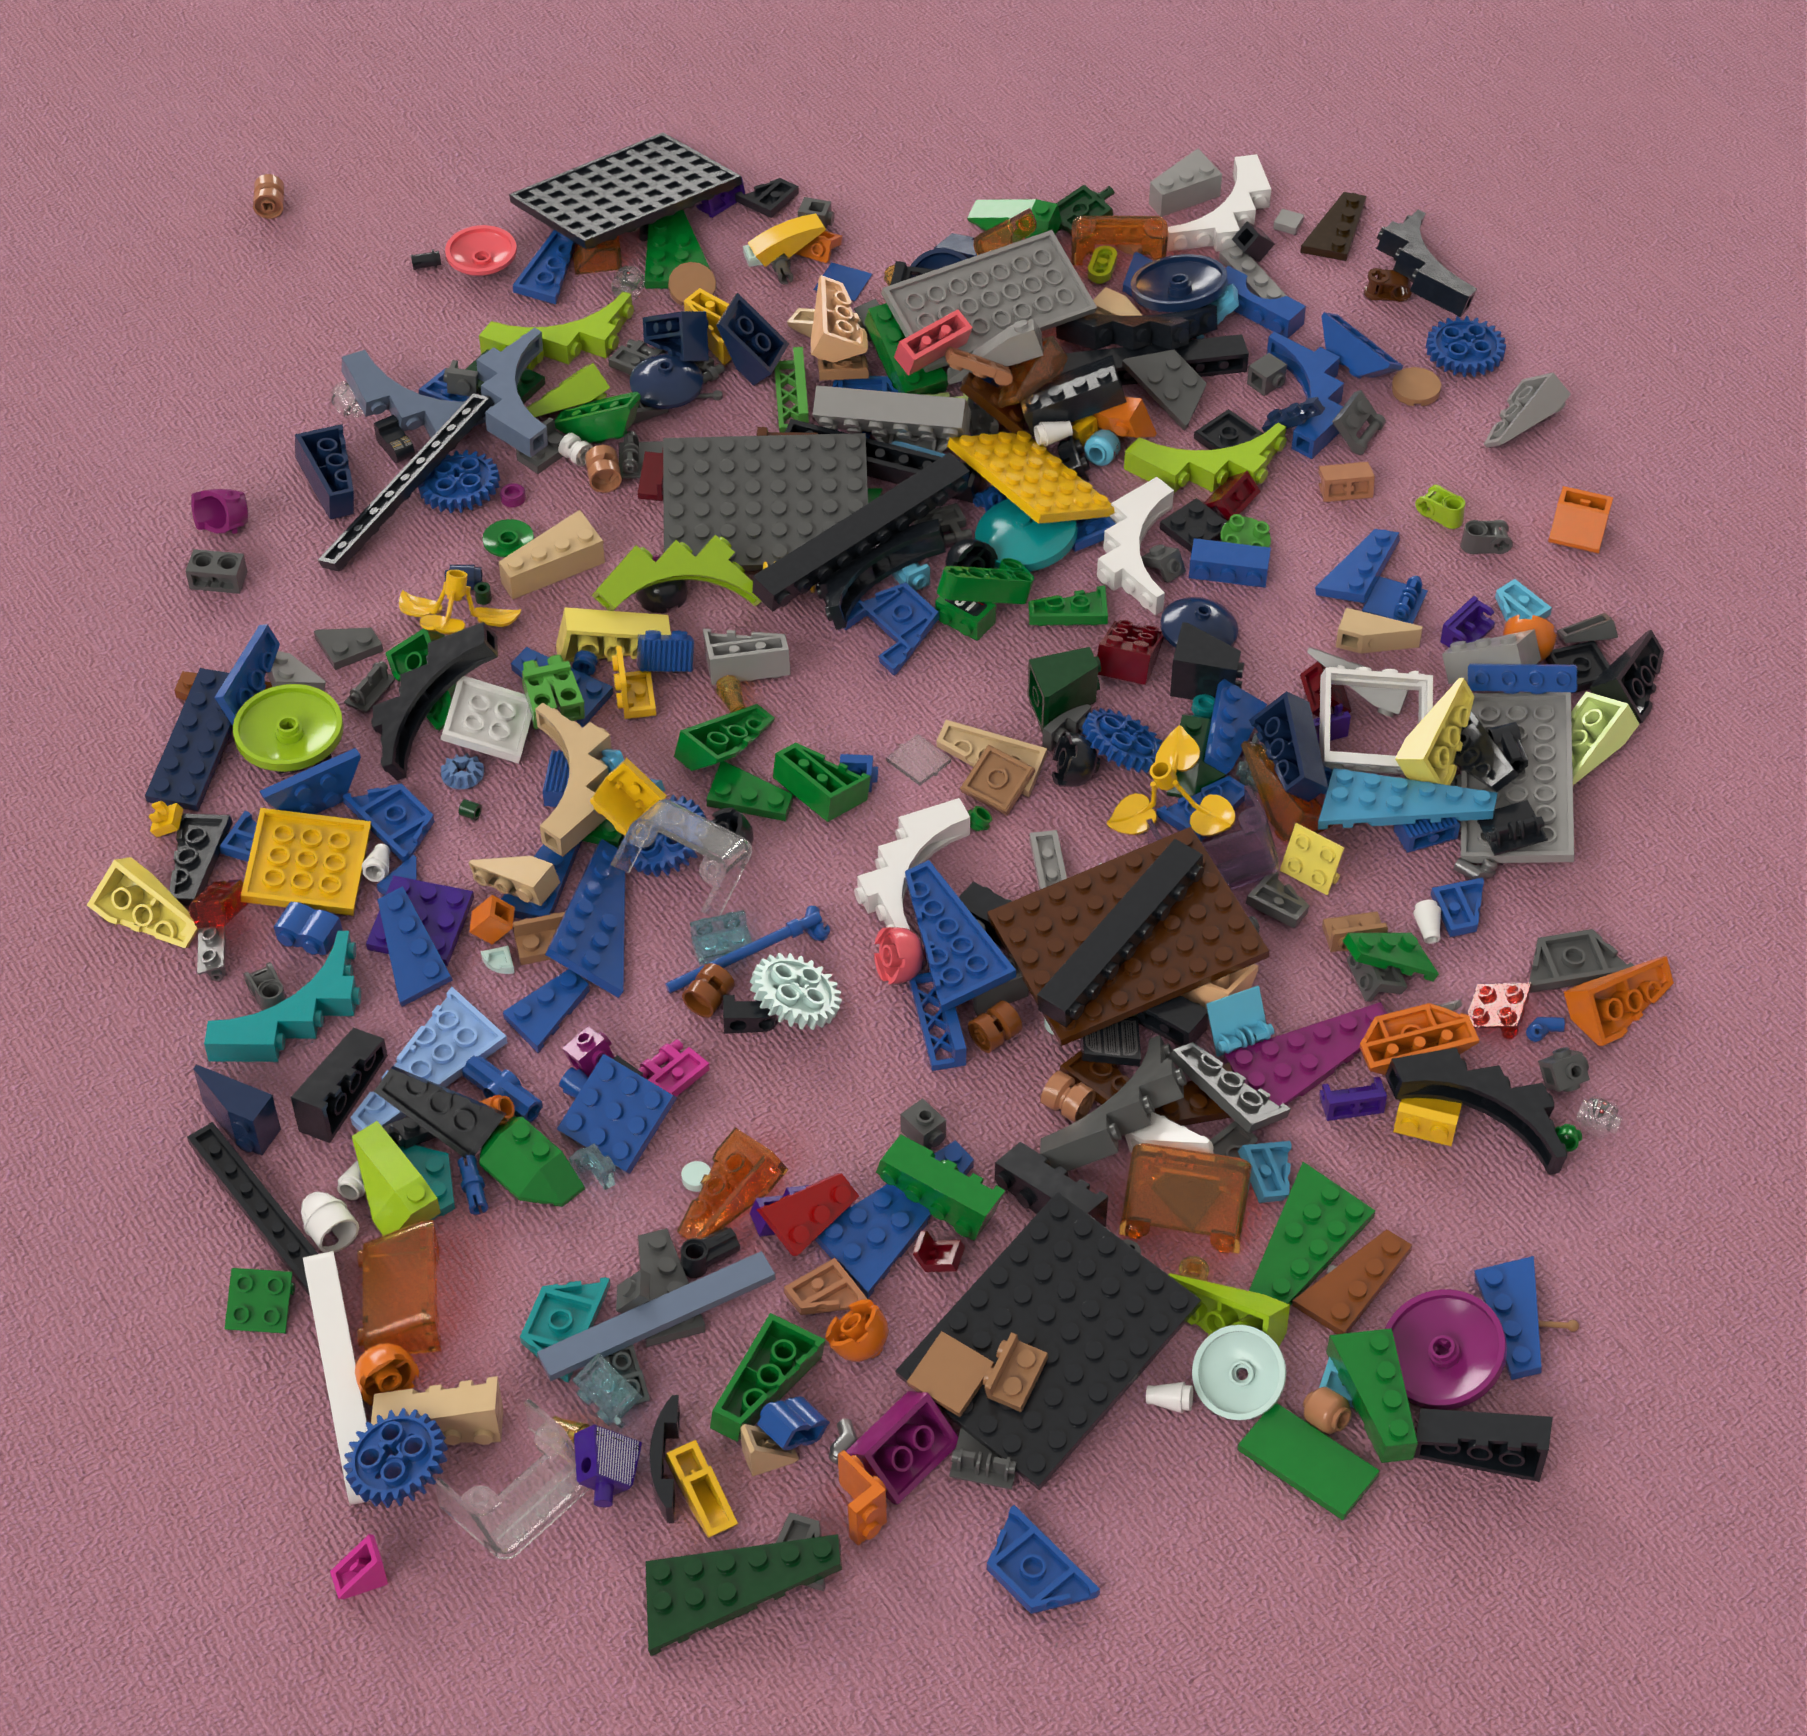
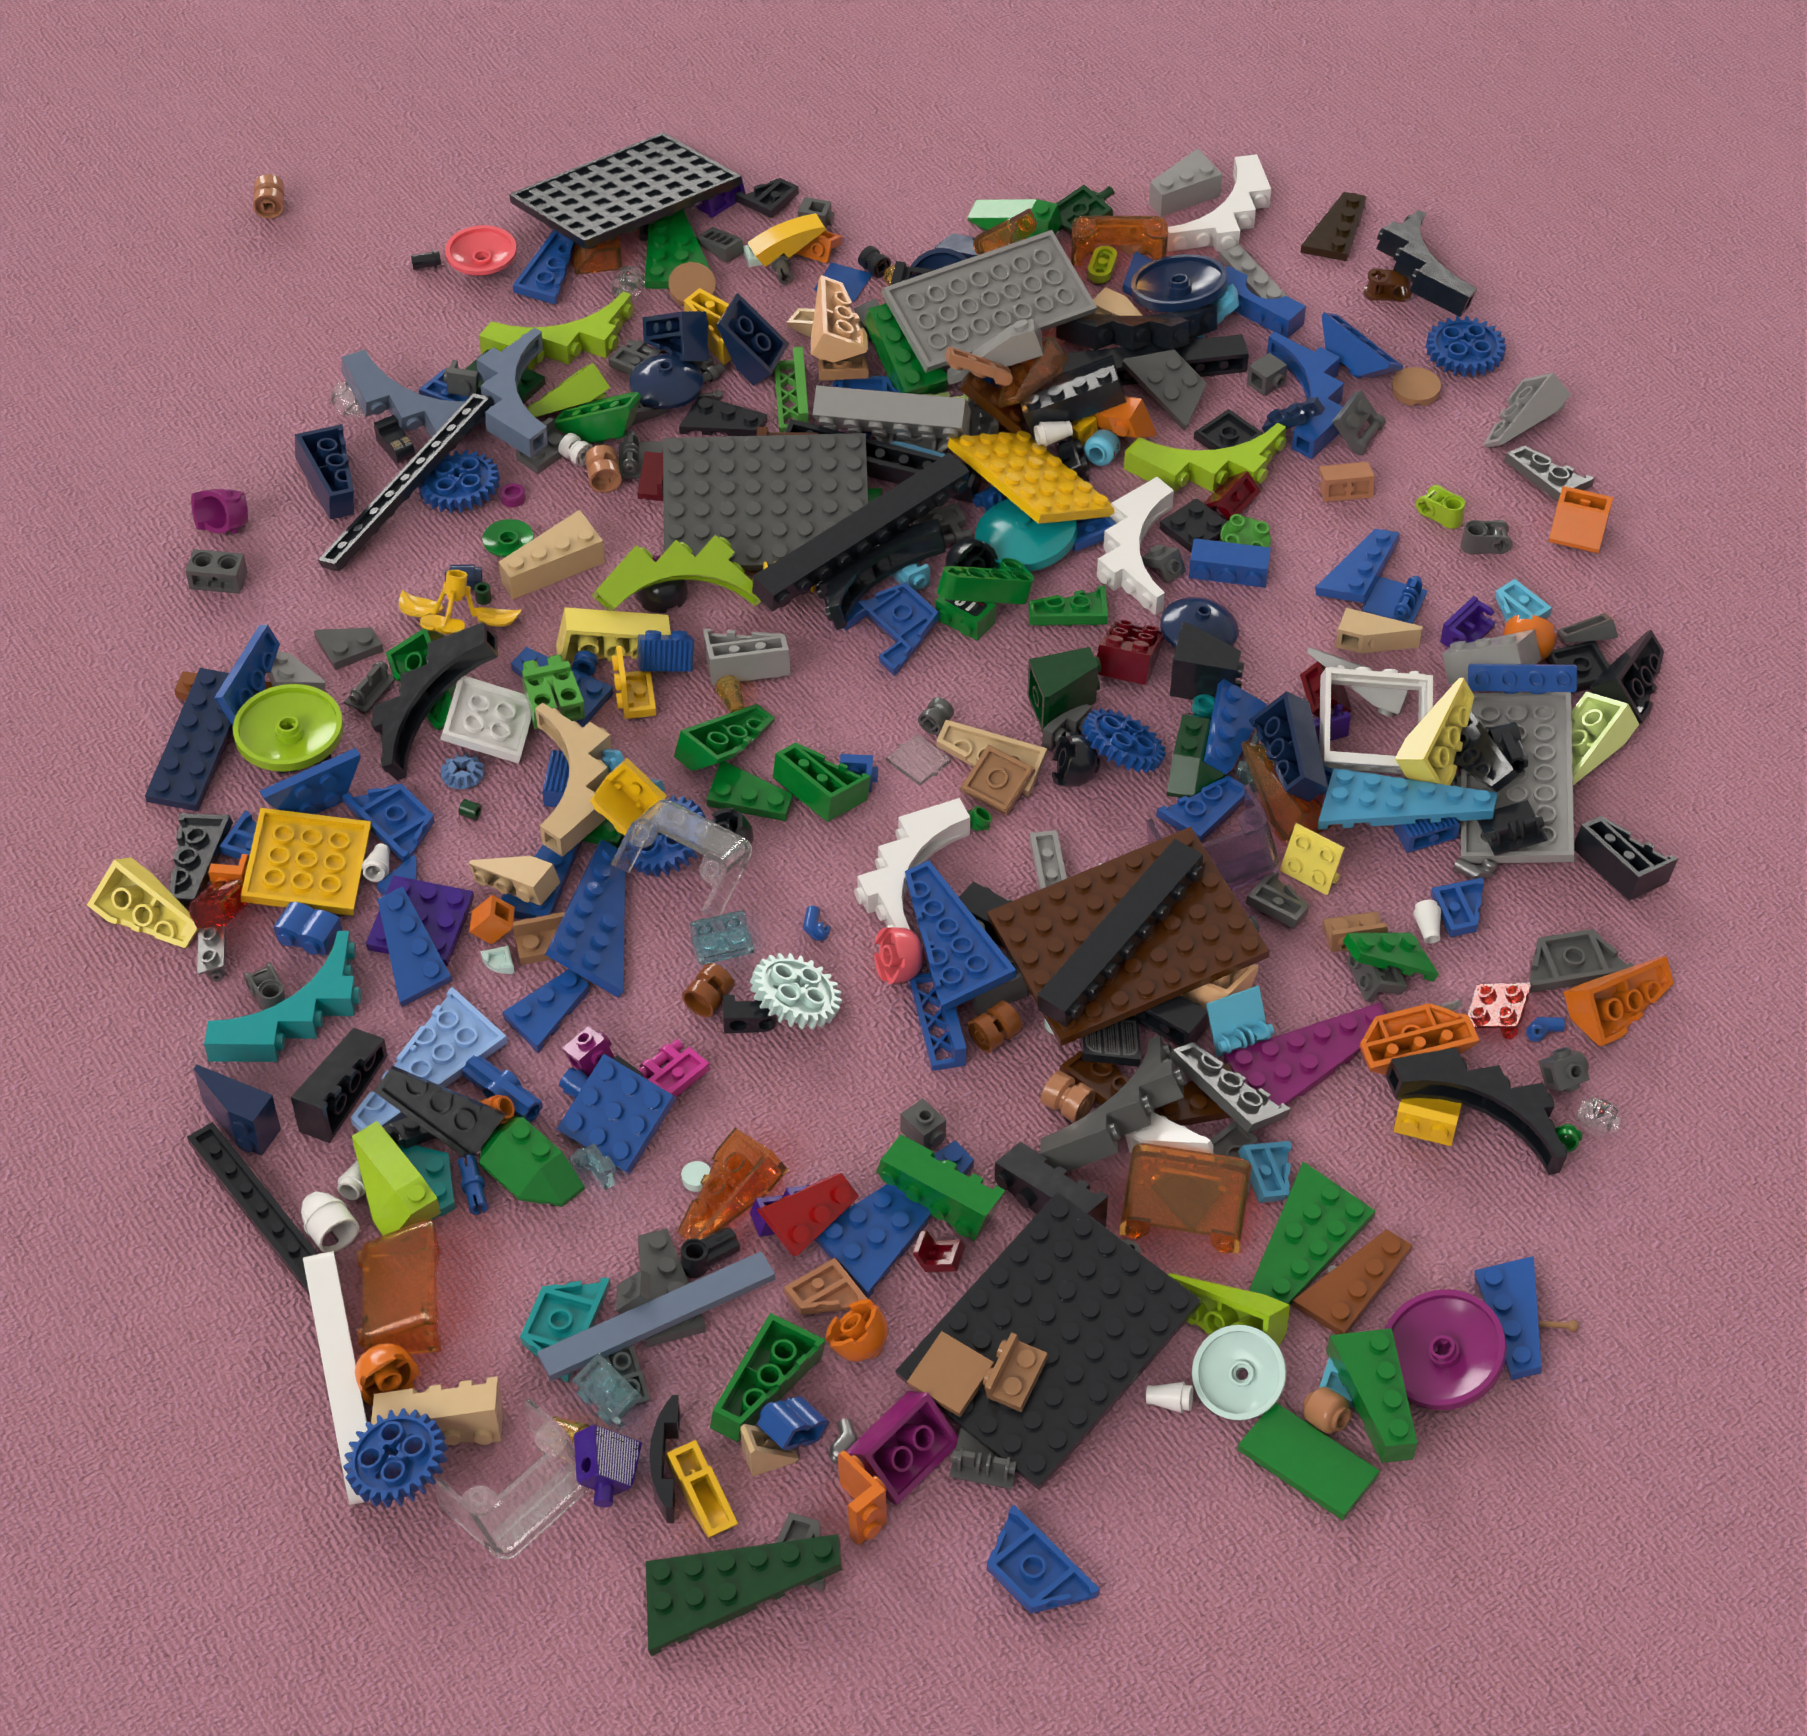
(165, 818): yellow tile -> none
(223, 872): none -> orange bracket
(259, 1300): green hinge -> none
(359, 1570): dark pink slope -> none
(717, 416): none -> black wing
(721, 244): none -> dark grey slope
(793, 928): blue bar -> none
(874, 261): none -> black wheel
(932, 342): coral brick -> none
(934, 716): none -> dark grey wheel
(1176, 753): yellow plant -> none
(1196, 1265): clear yellow wheel -> none
(1253, 241): black brick -> none
(1288, 221): light grey tile -> none
(1353, 1101): dark purple hinge -> none
(1485, 1441): black wedge -> none
(1545, 474): none -> dark grey wing
(1621, 859): none -> black wedge

